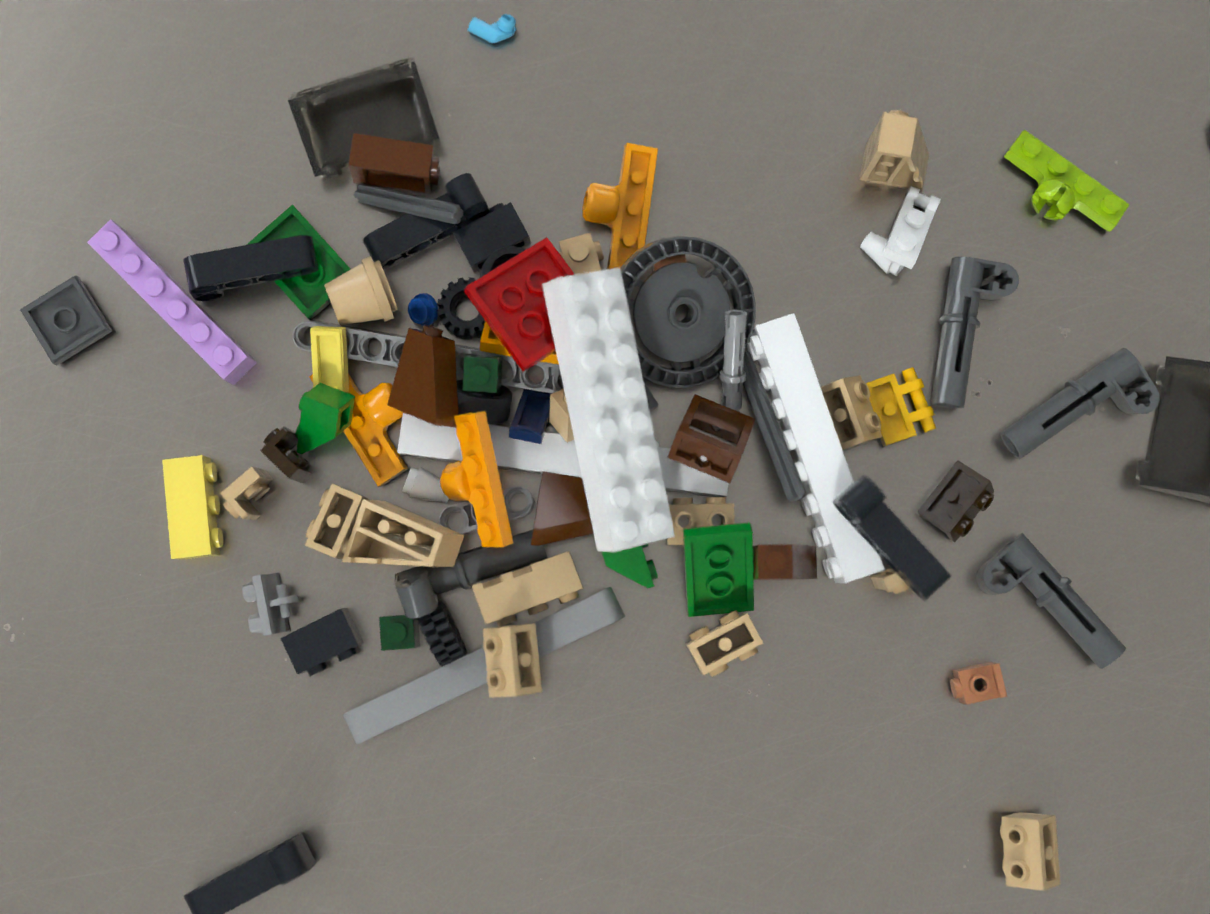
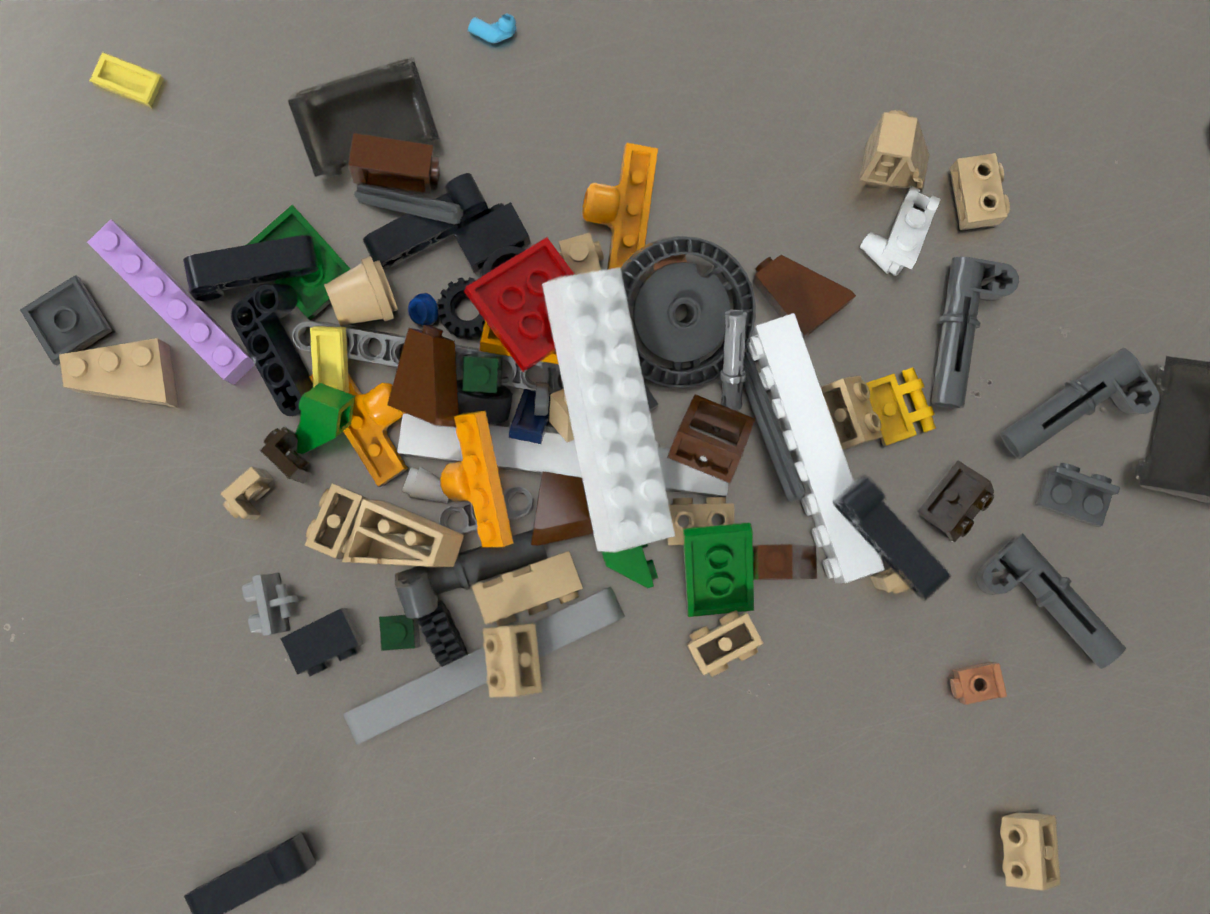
(124, 371): none -> tan wedge
(126, 79): none -> light yellow tile
(192, 507): light yellow brick -> none
(281, 354): none -> black beam
(541, 398): none -> dark grey tile
(800, 291): none -> reddish brown slope
(979, 191): none -> tan brick
(1064, 184): lime plate -> none
(1077, 494): none -> dark grey bracket

